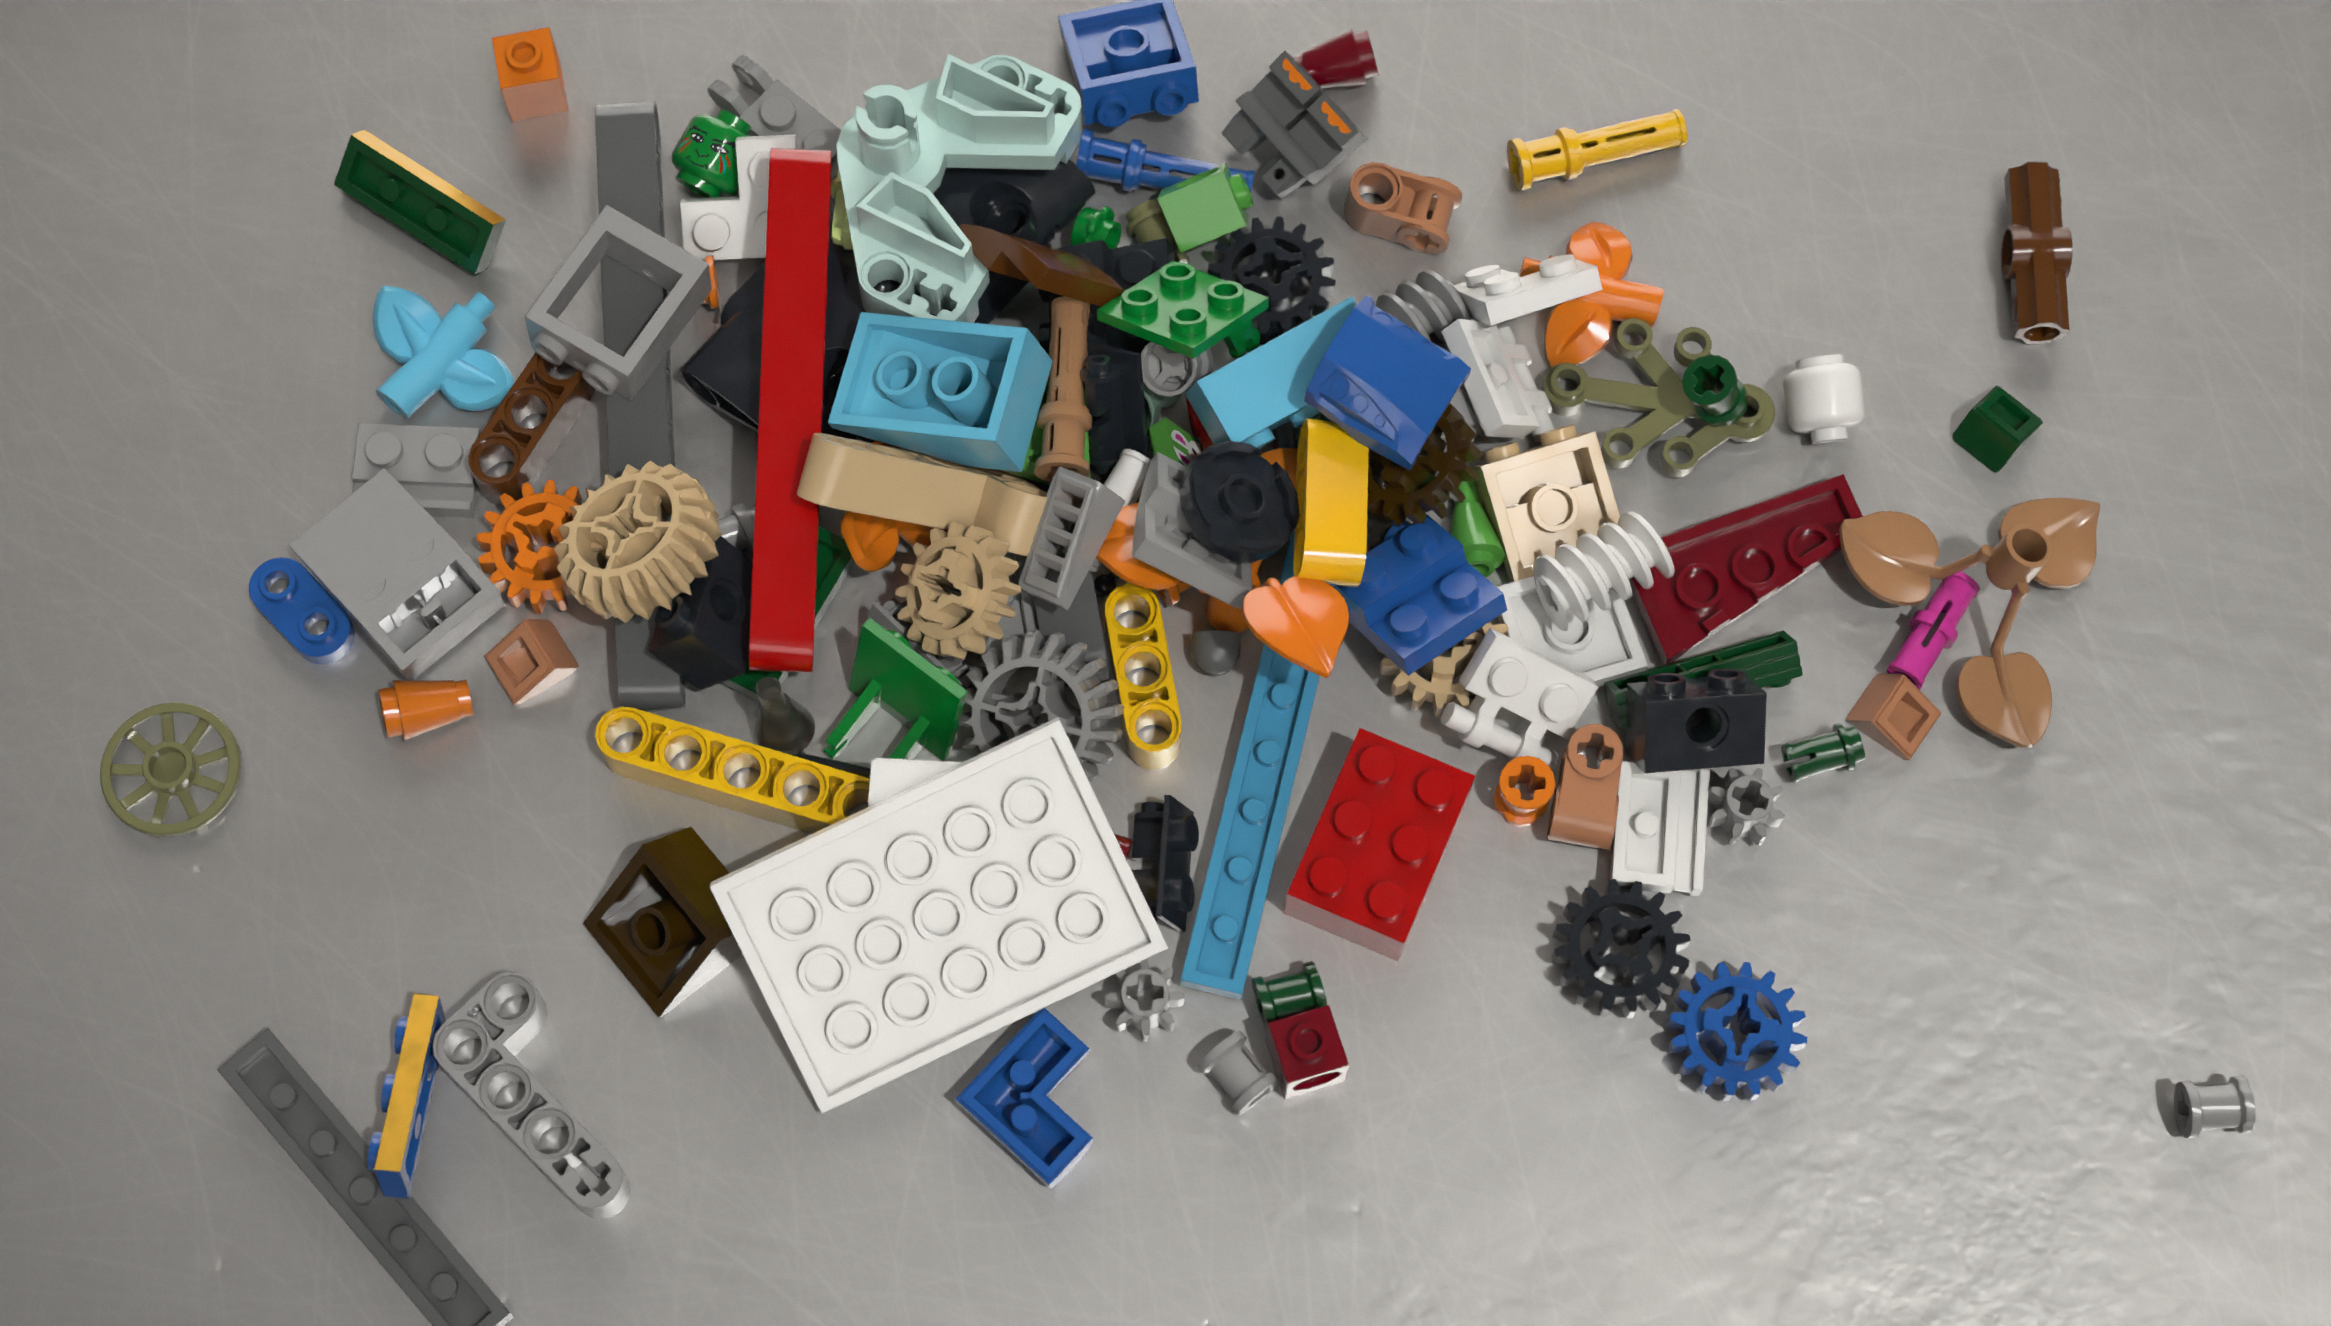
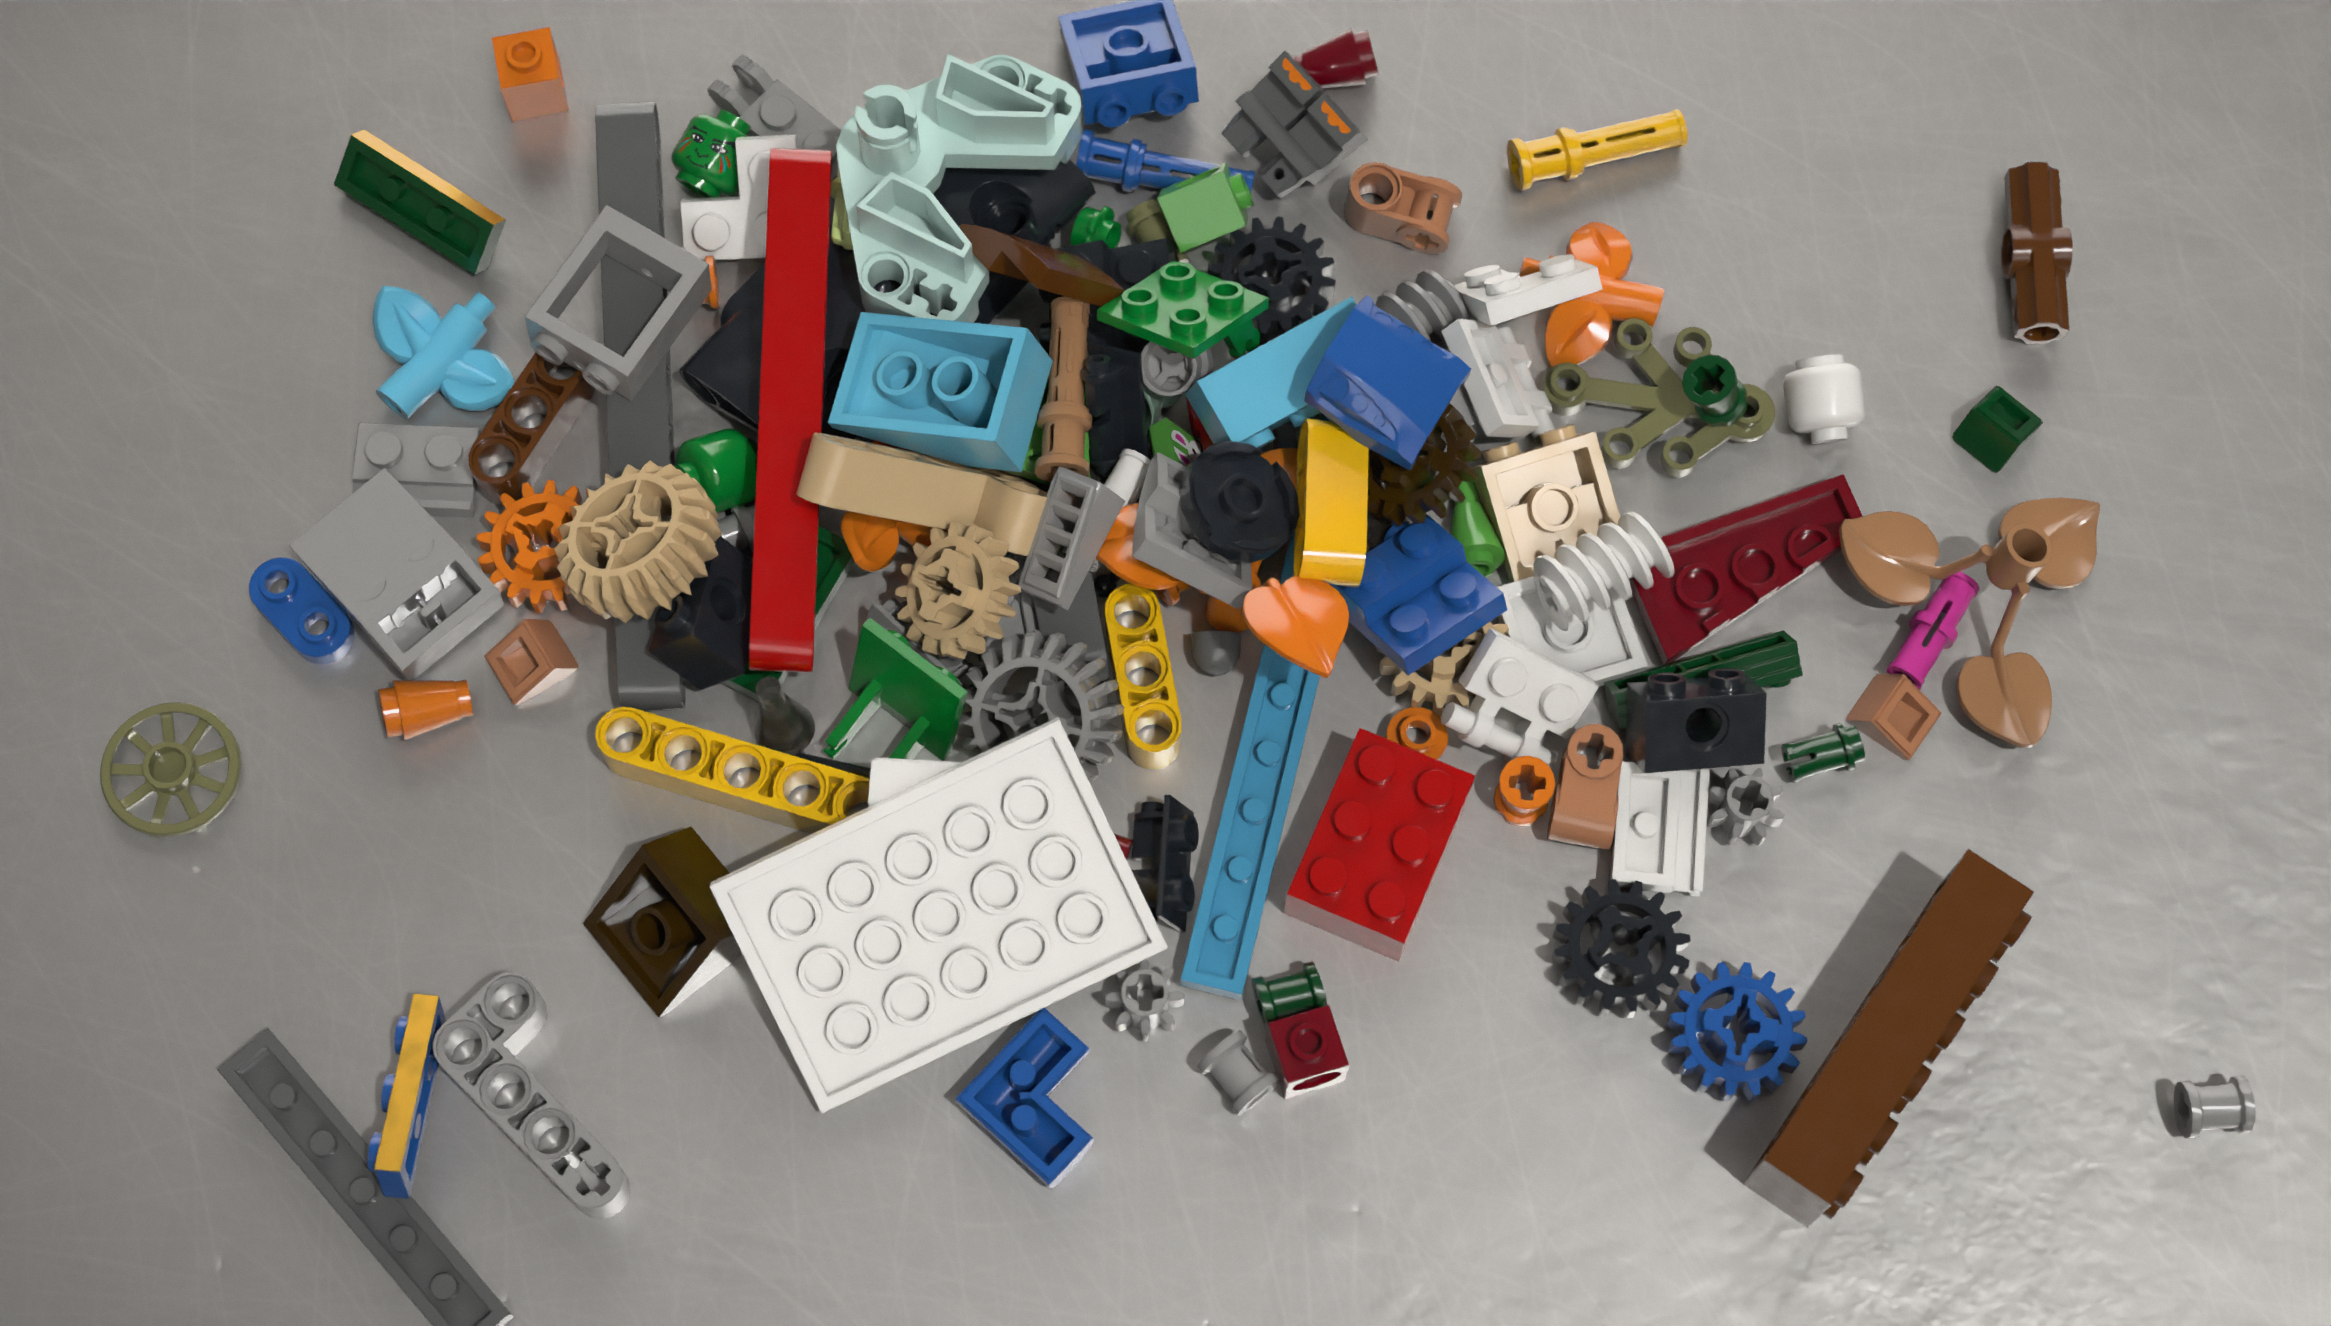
(722, 465): none -> green head
(1423, 719): none -> orange plate
(1883, 1047): none -> reddish brown brick

